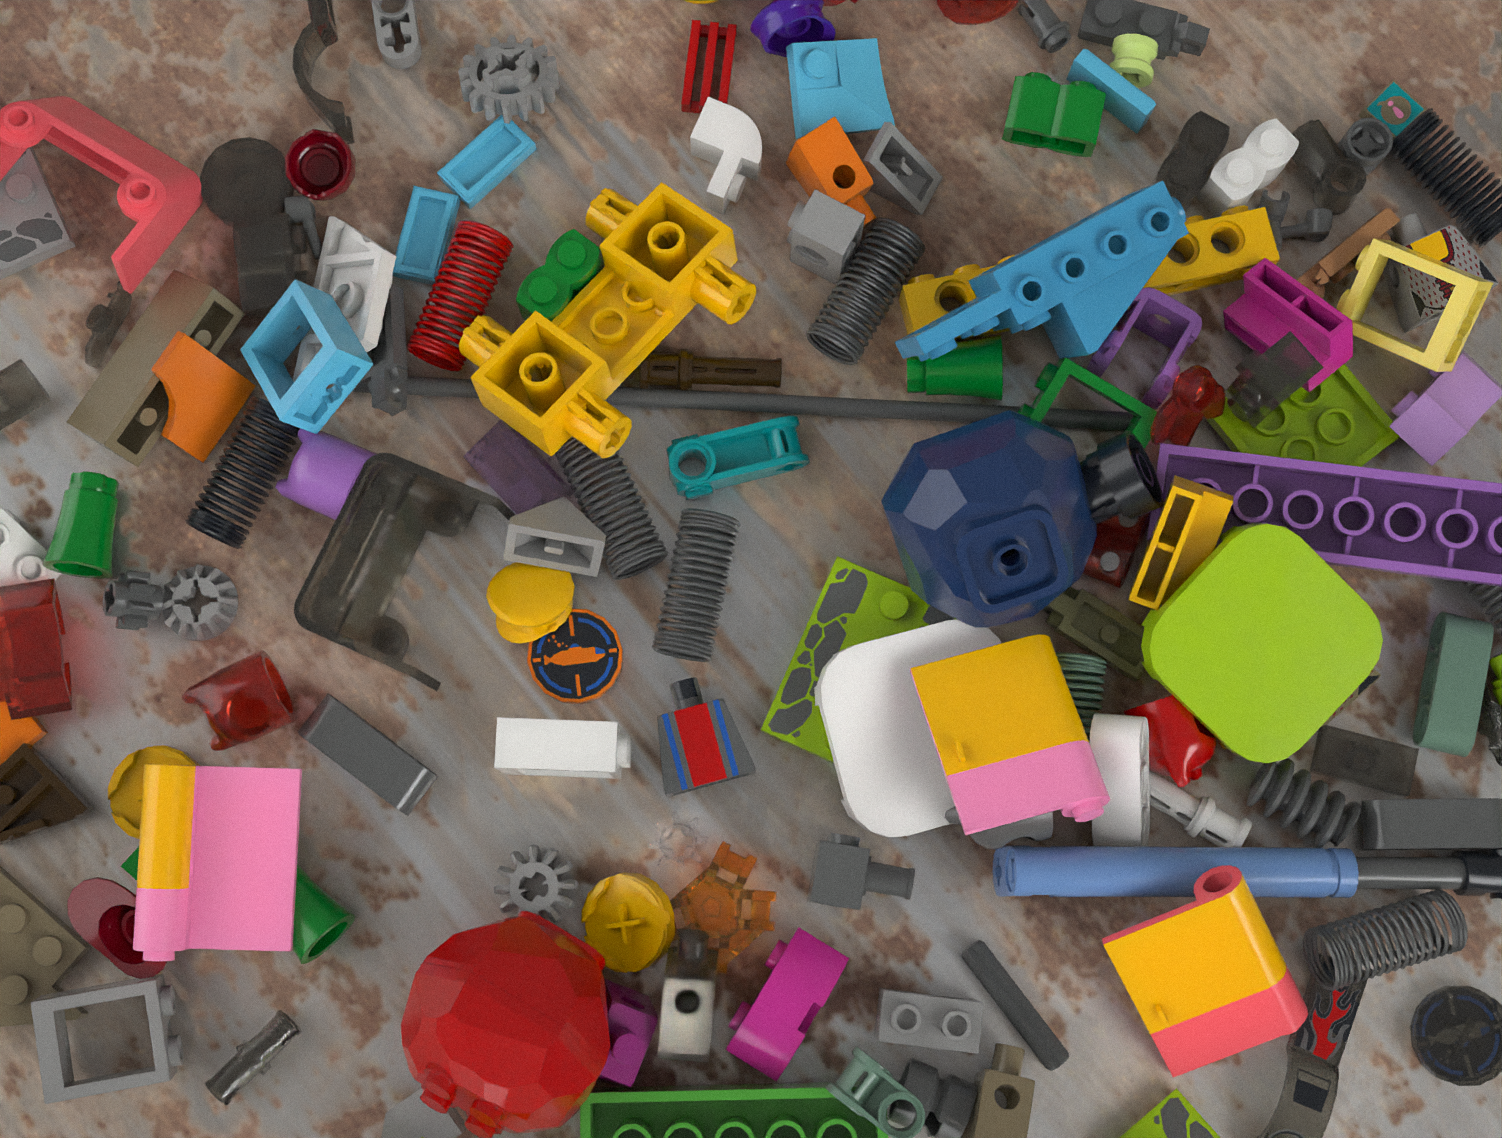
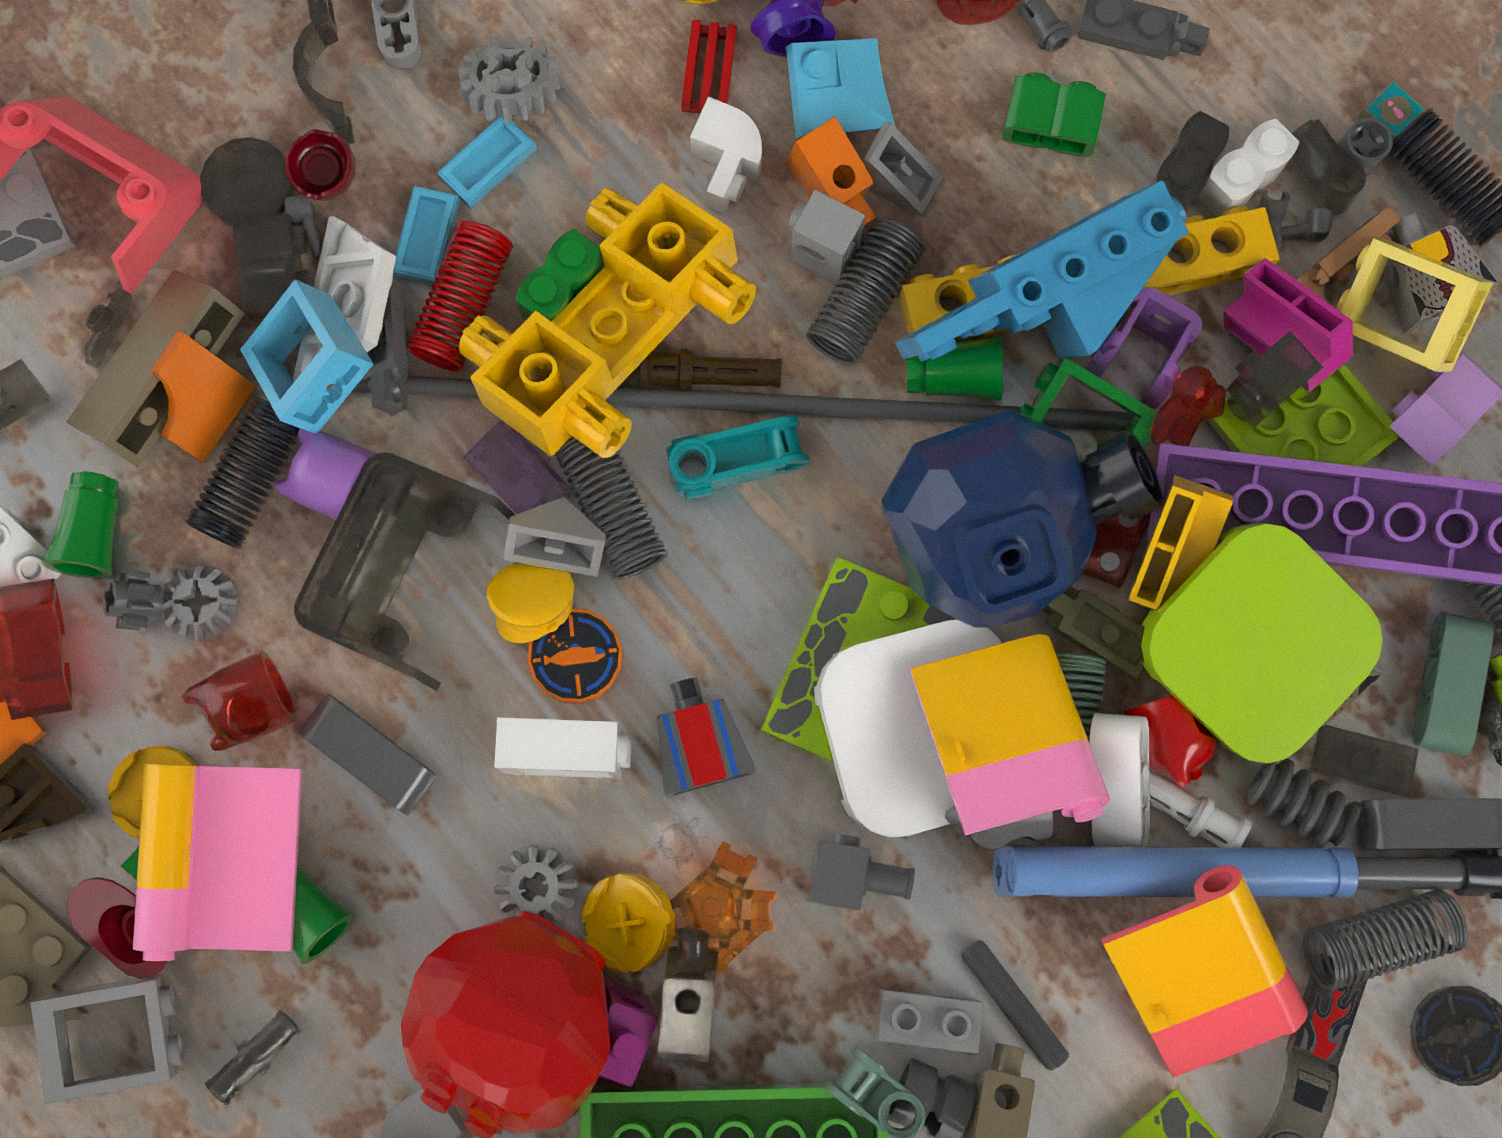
(701, 601): dark grey piece -> none
(786, 1004): dark pink brick -> none
(1122, 97): medium azure tile -> none
(1134, 57): yellowish green wheel -> none

